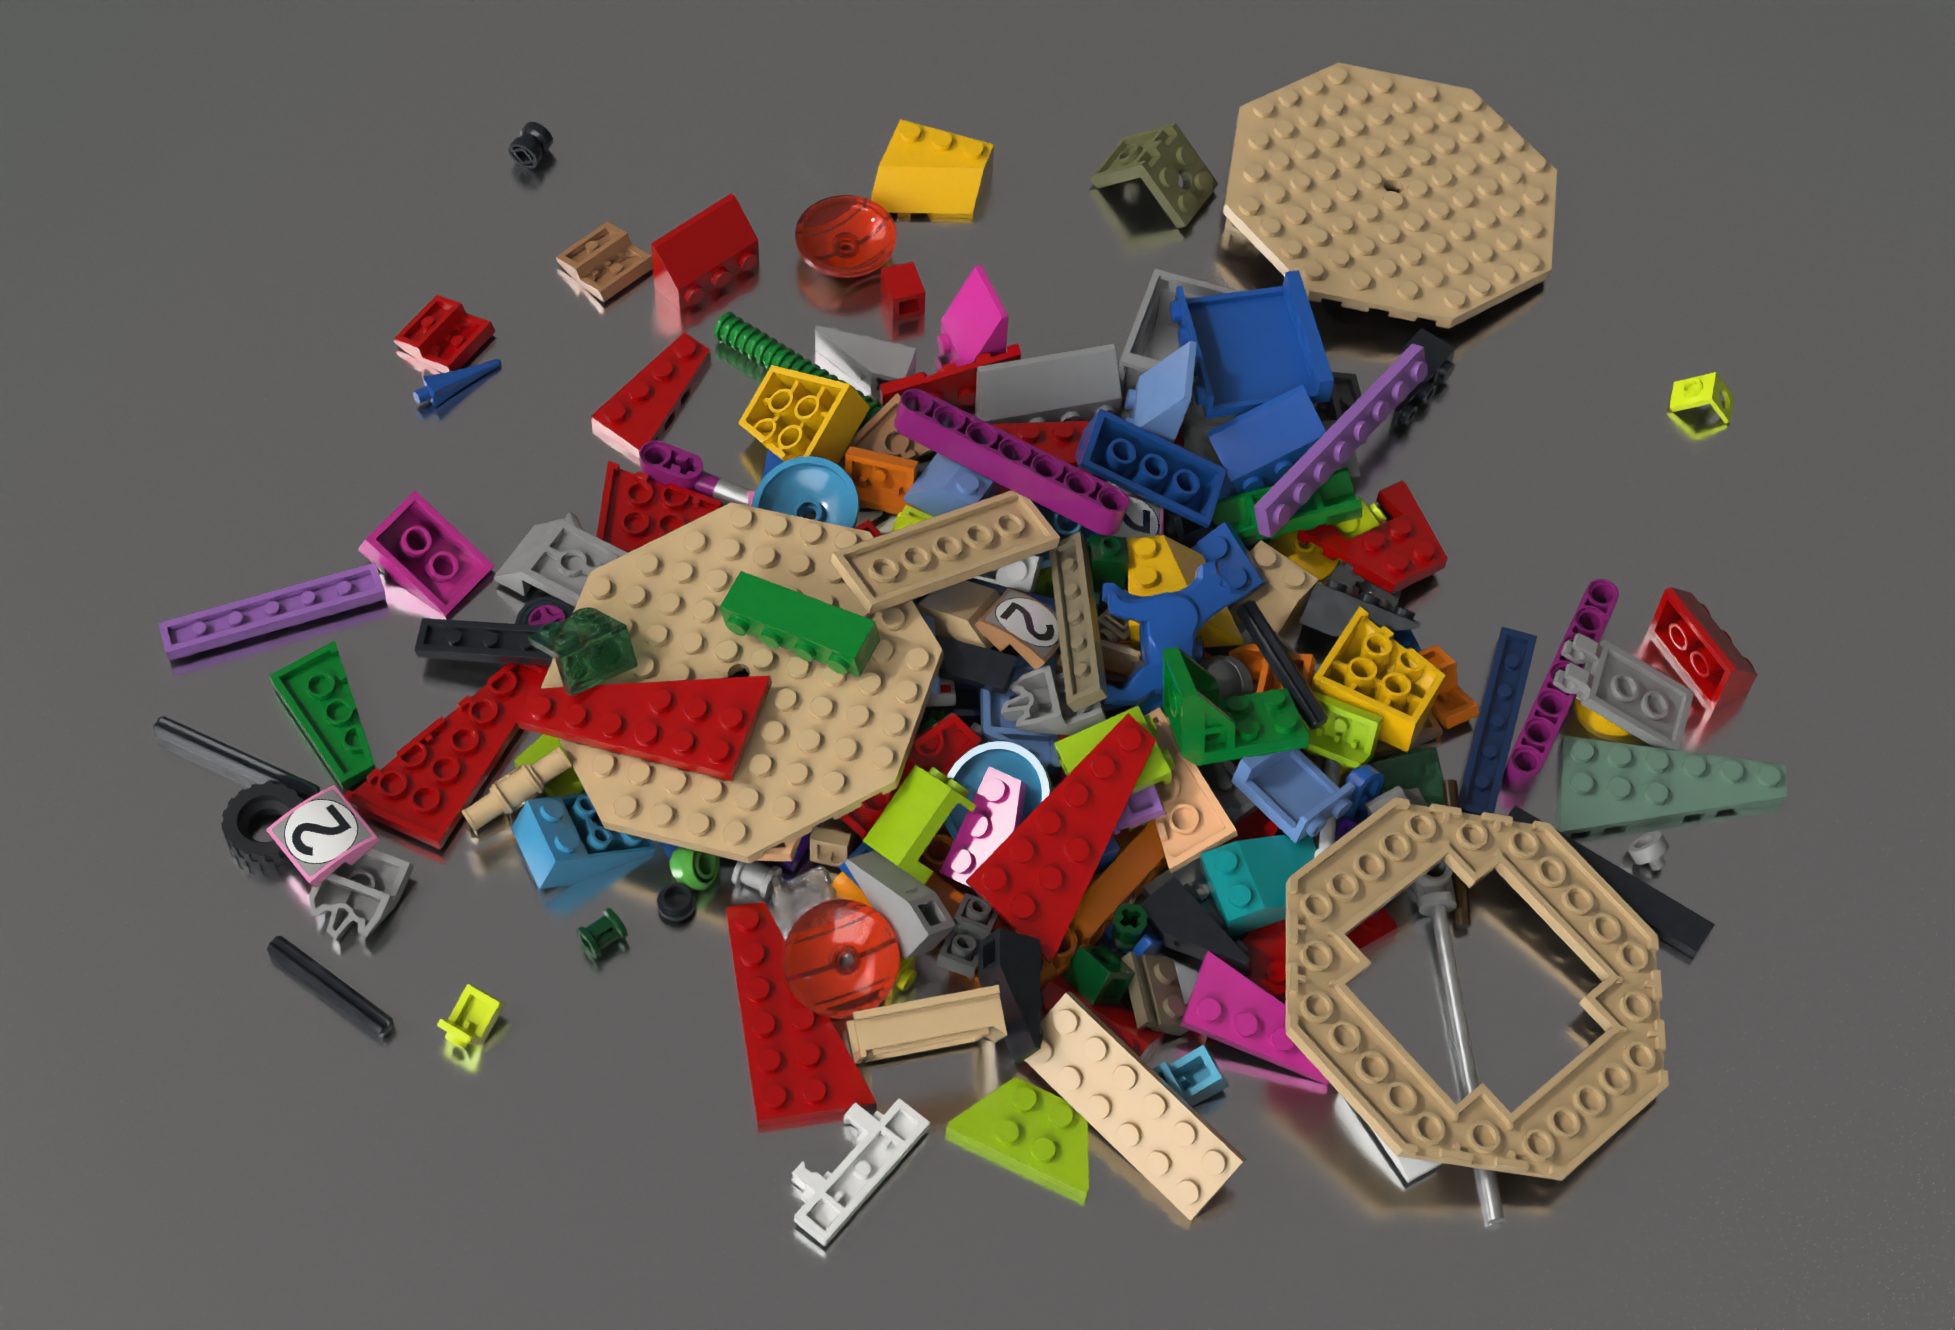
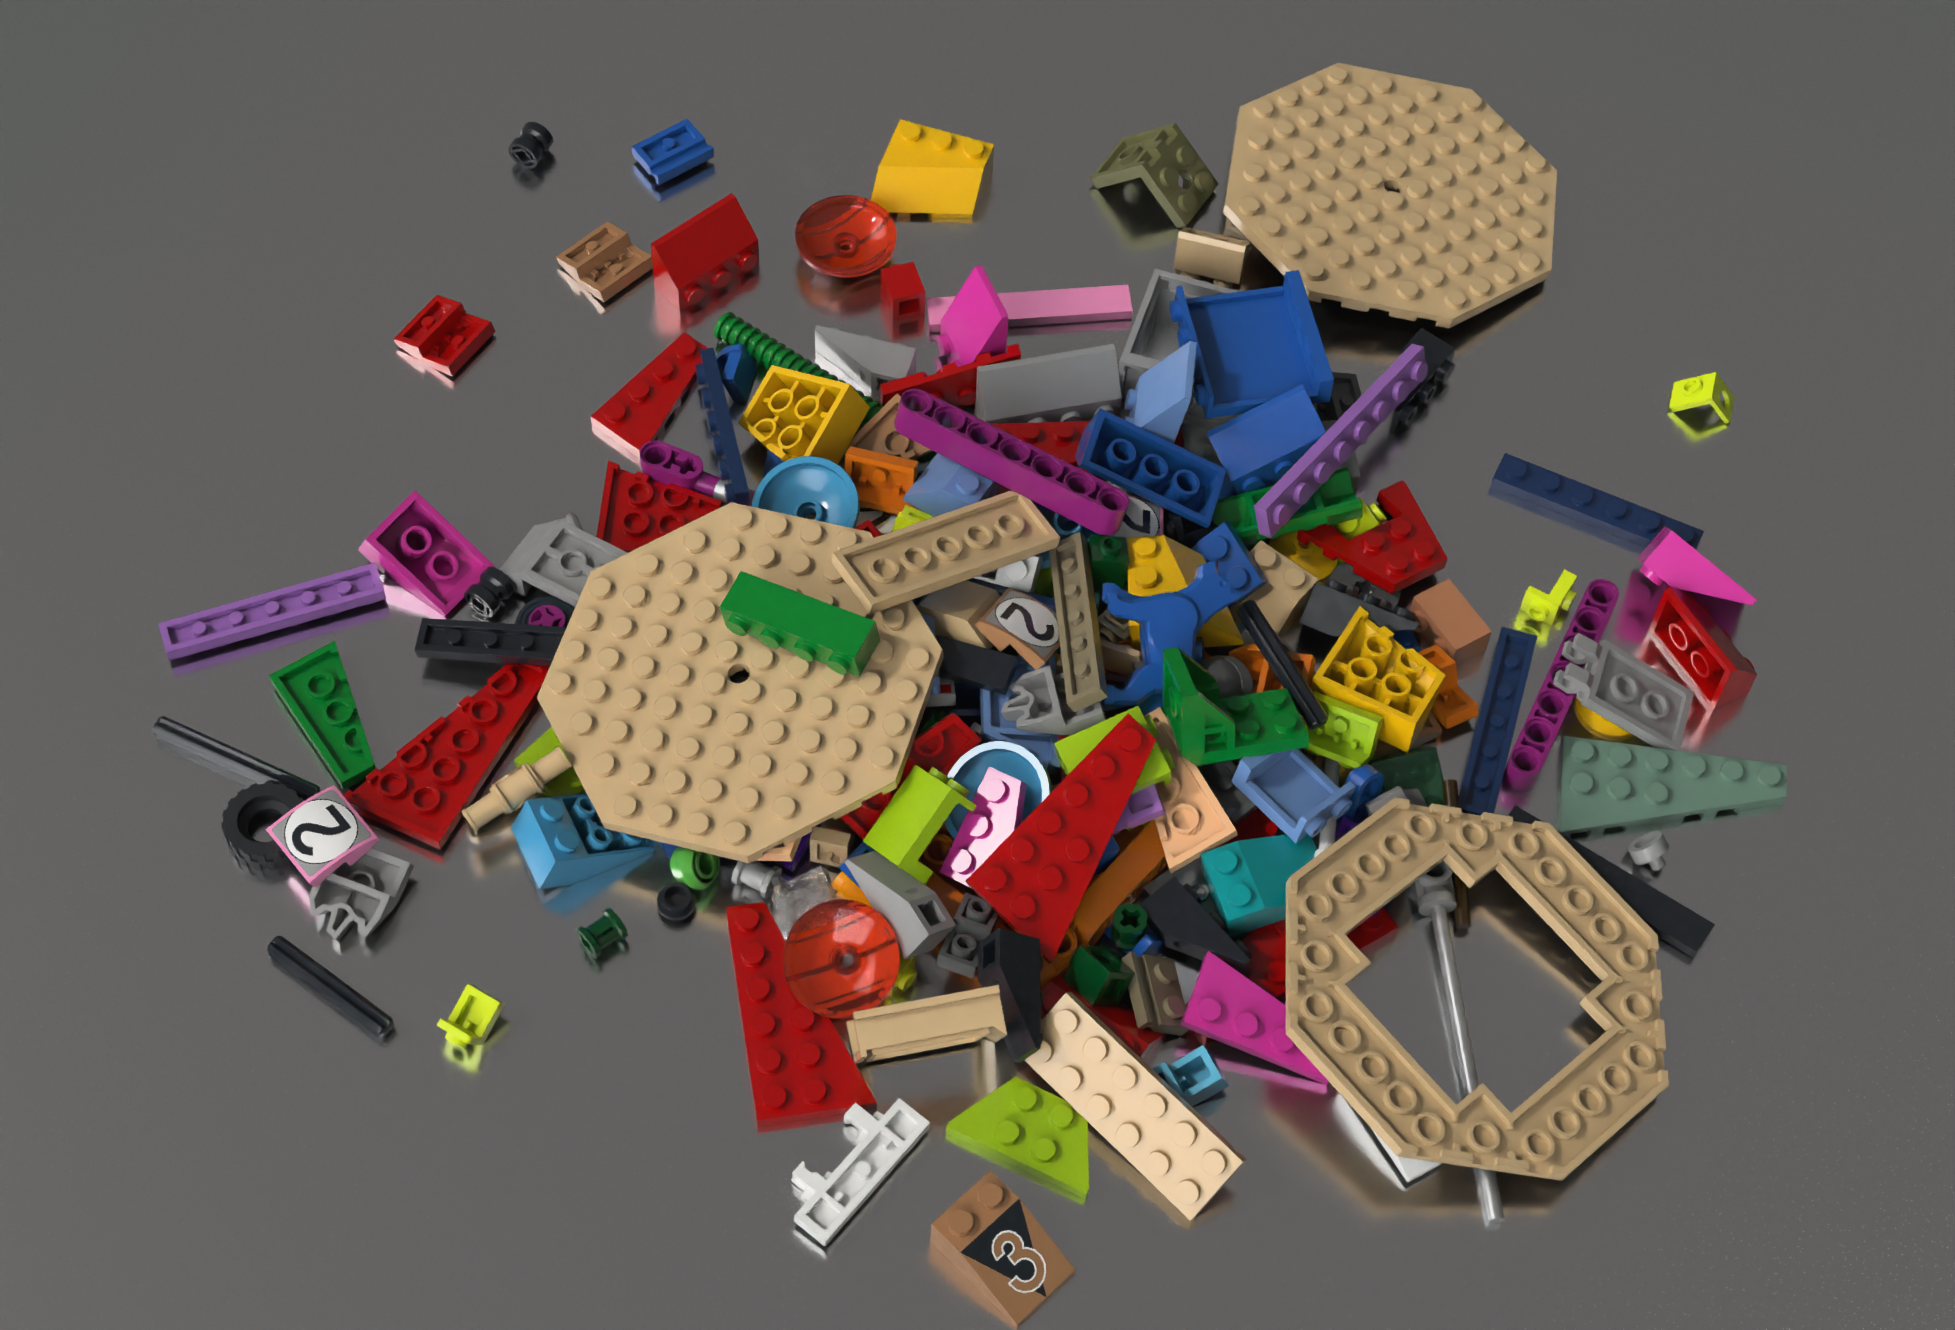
(442, 386): blue piece -> none
(489, 592): none -> black wheel
(586, 648): clear green bracket -> none
(672, 151): none -> blue plate
(672, 723): red wing -> none
(720, 422): none -> dark blue plate
(738, 371): none -> blue tile
(1001, 1248): none -> medium nougat slope
(1050, 306): none -> bright pink tile
(1211, 256): none -> tan slope
(1450, 622): none -> nougat brick
(1547, 607): none -> neon yellow bracket
(1586, 503): none -> dark blue plate
(1683, 567): none -> dark pink slope

